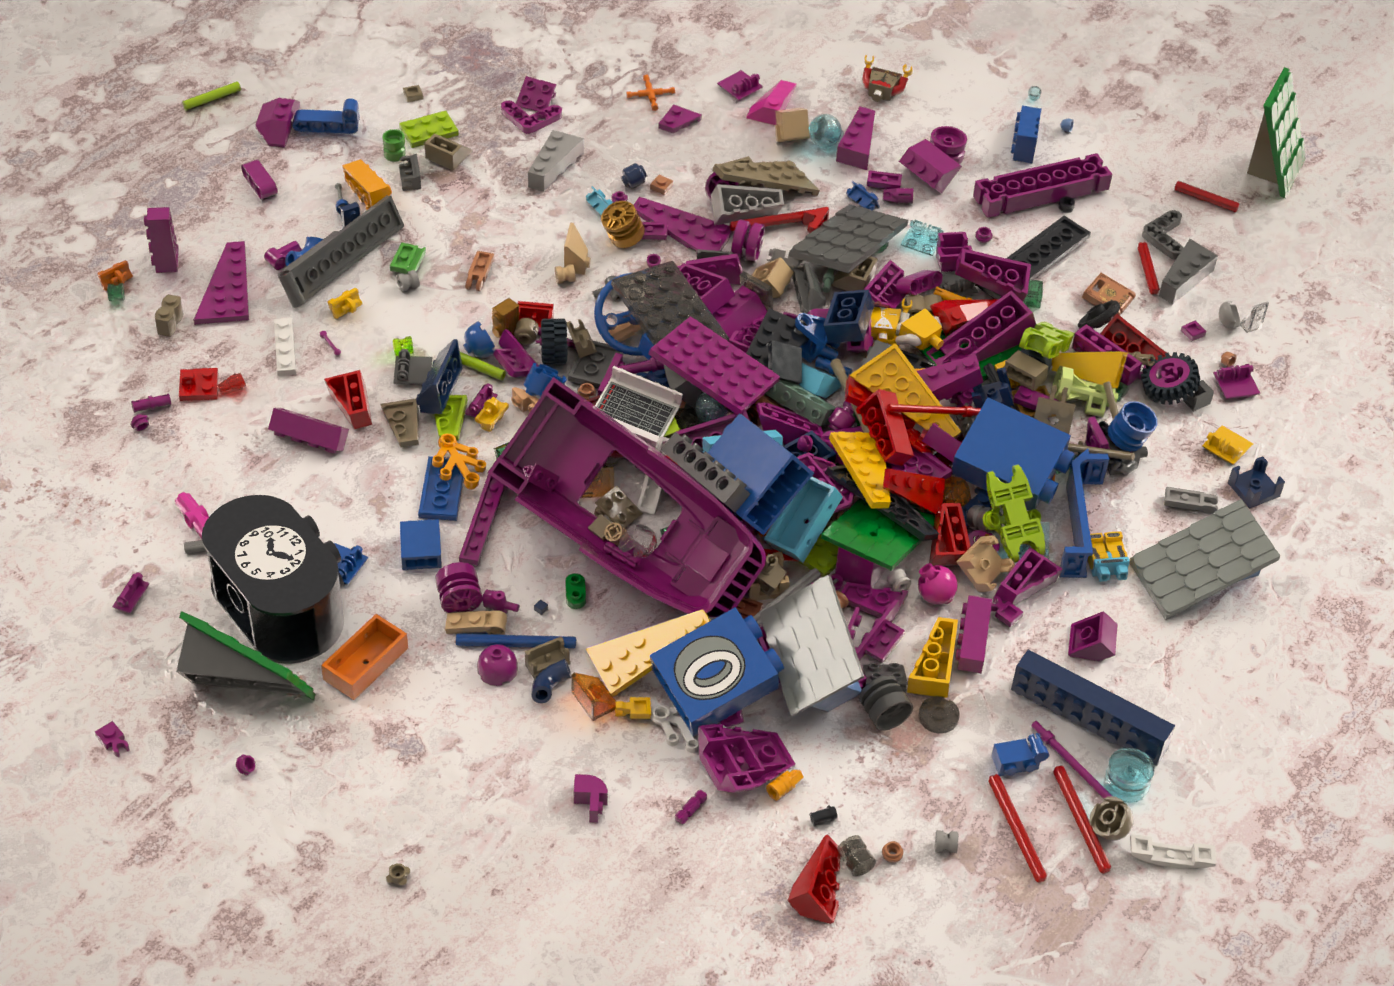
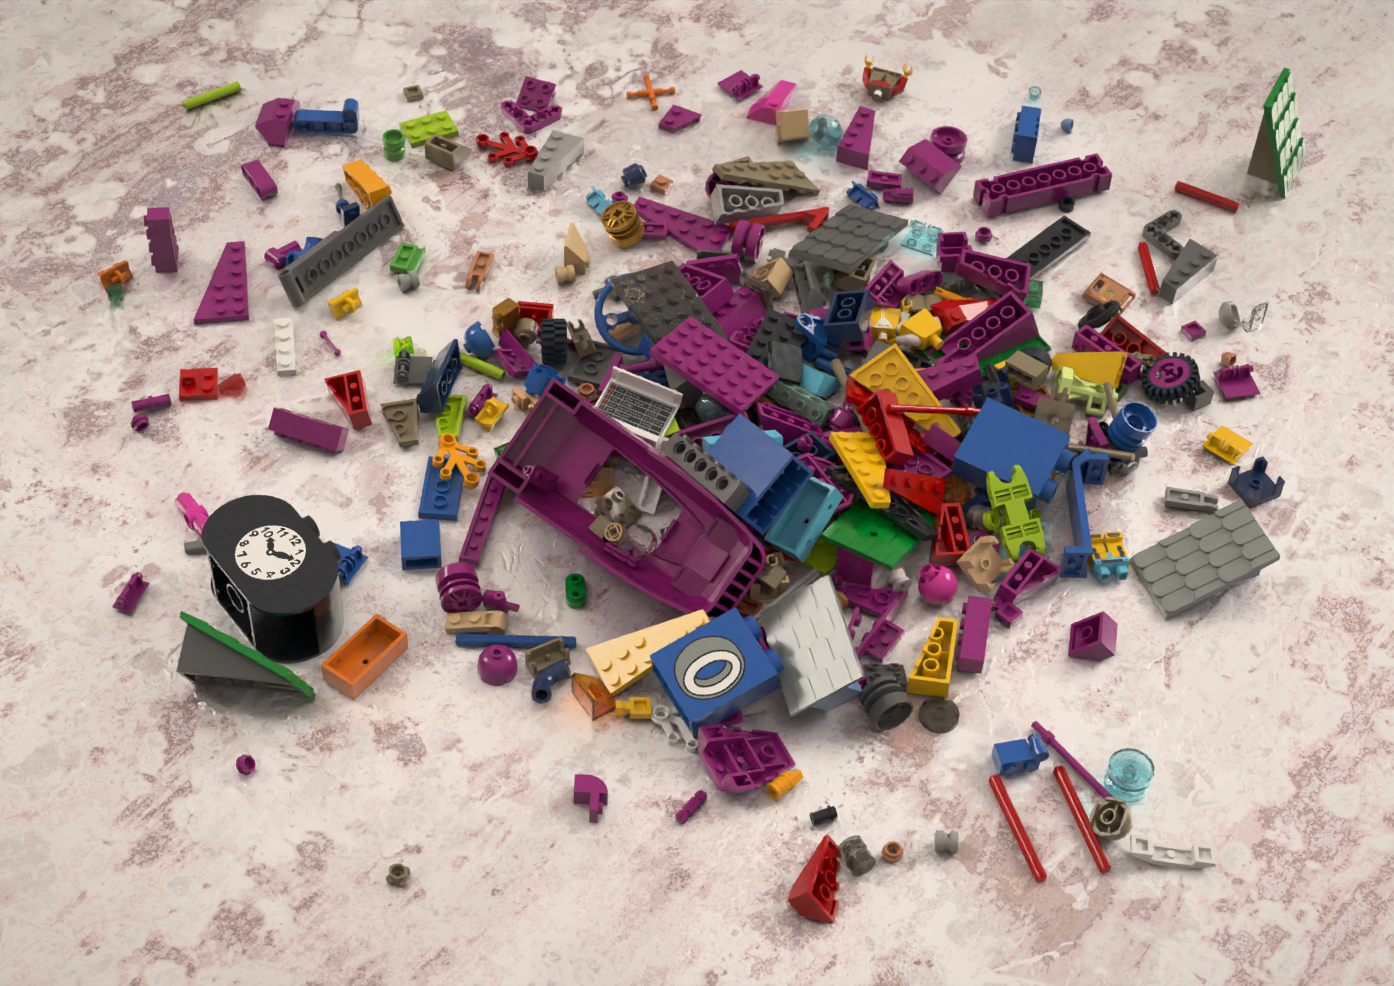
(112, 737): magenta plate -> none
(169, 315): dark tan brick -> none
(410, 173): dark grey hinge -> none
(527, 152): none -> red plant
(541, 607): dark blue piece -> none
(653, 260): magenta hinge -> none
(1046, 339): lime piece -> none
(1091, 706): dark blue brick -> none

